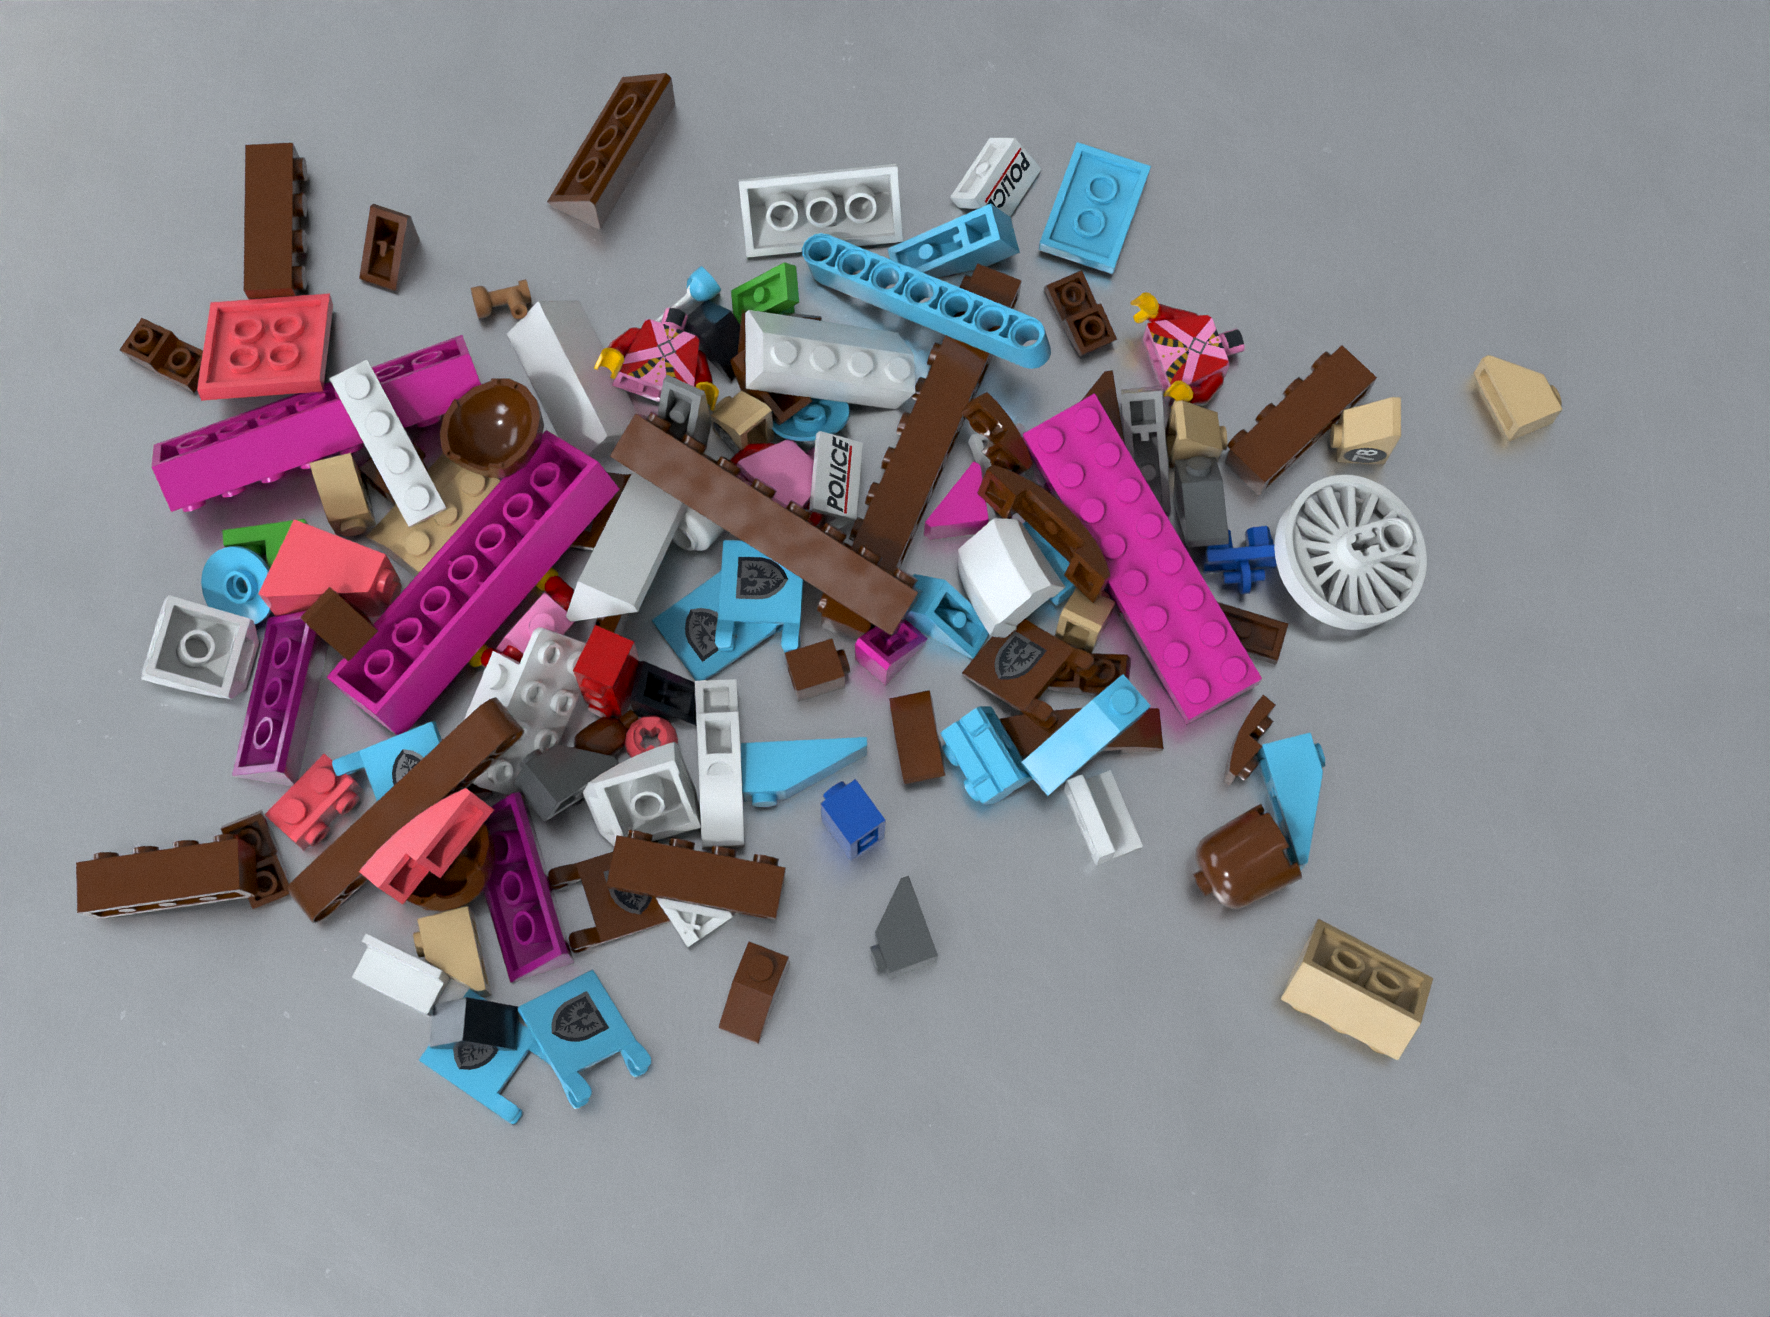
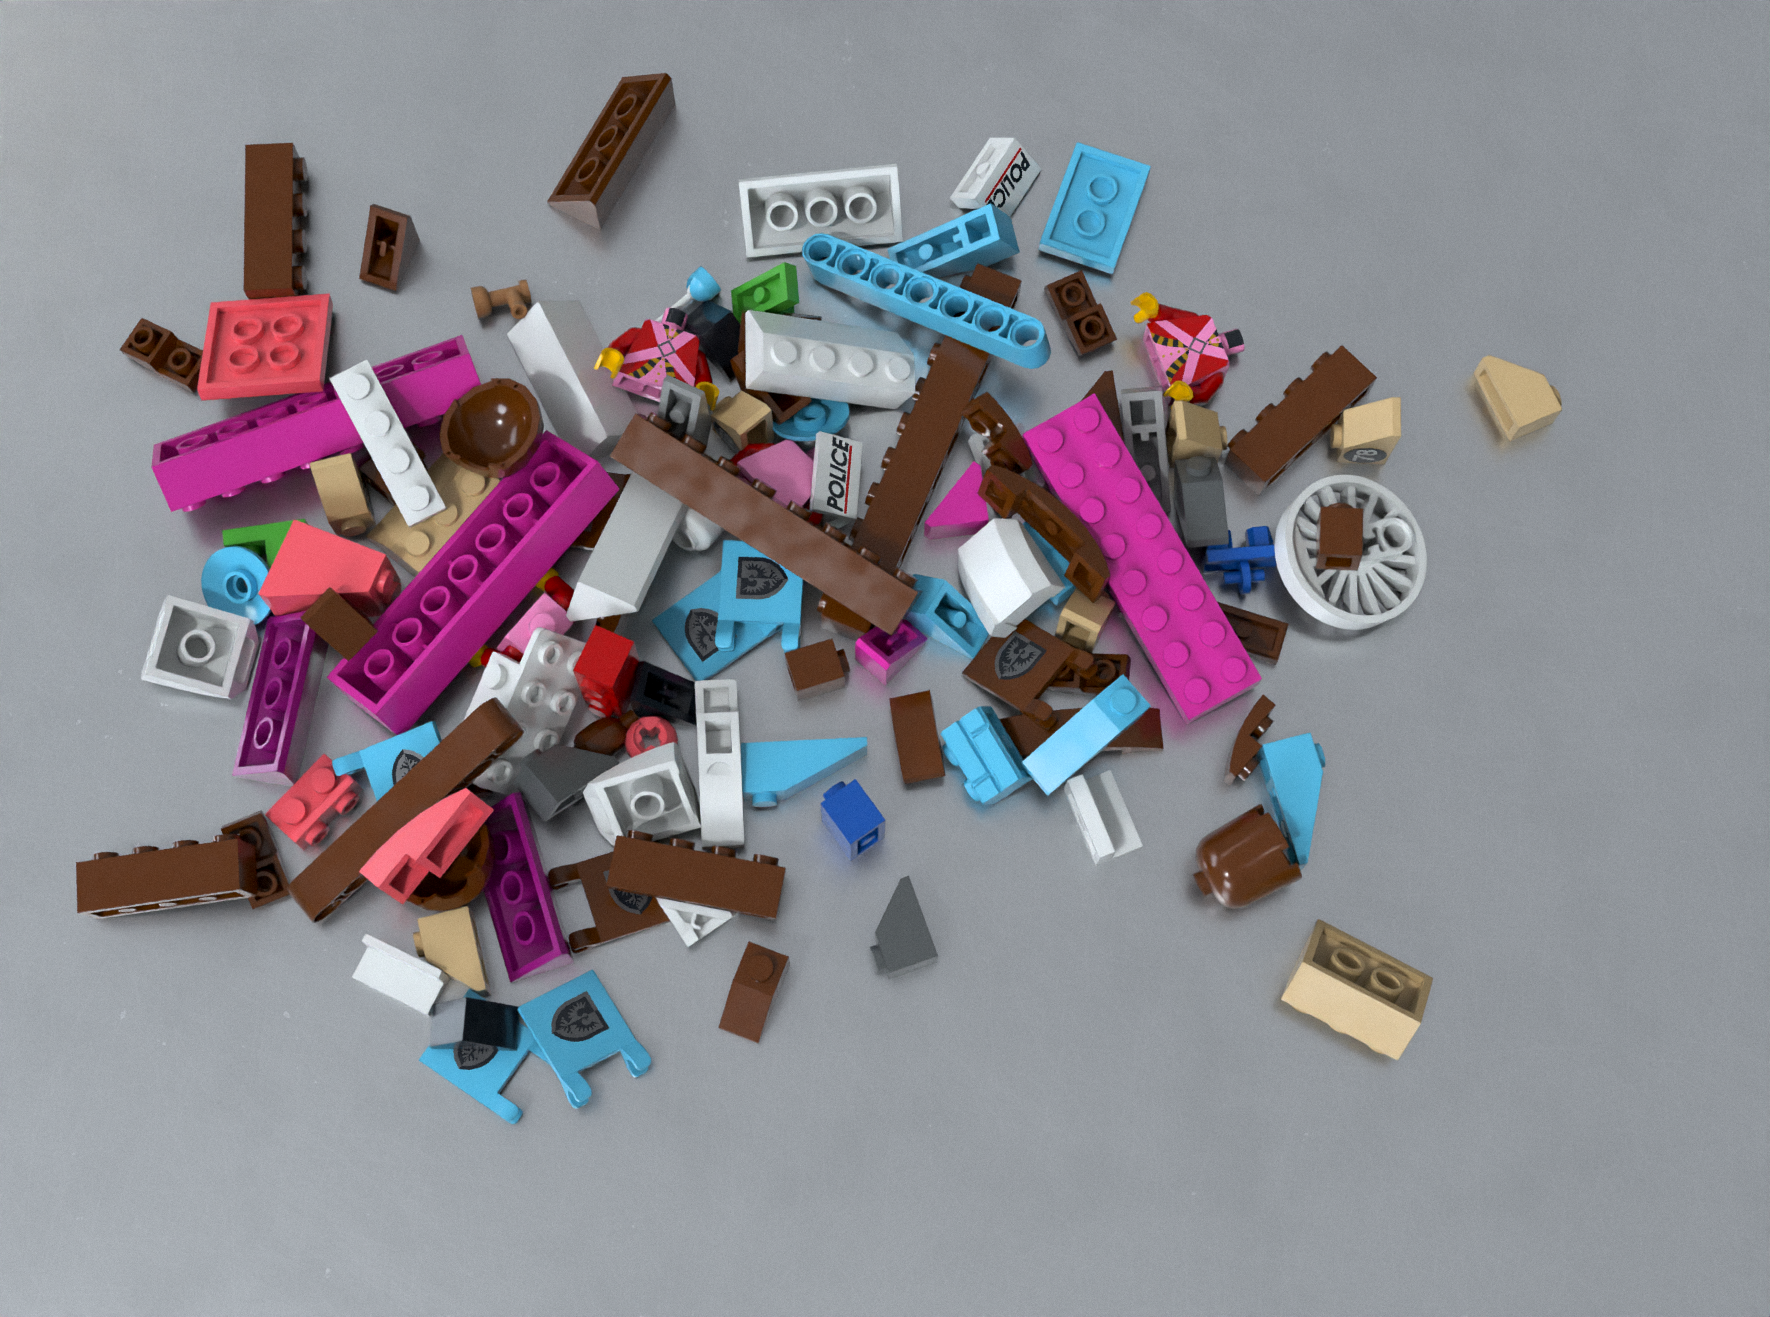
(1339, 537): none -> reddish brown brick

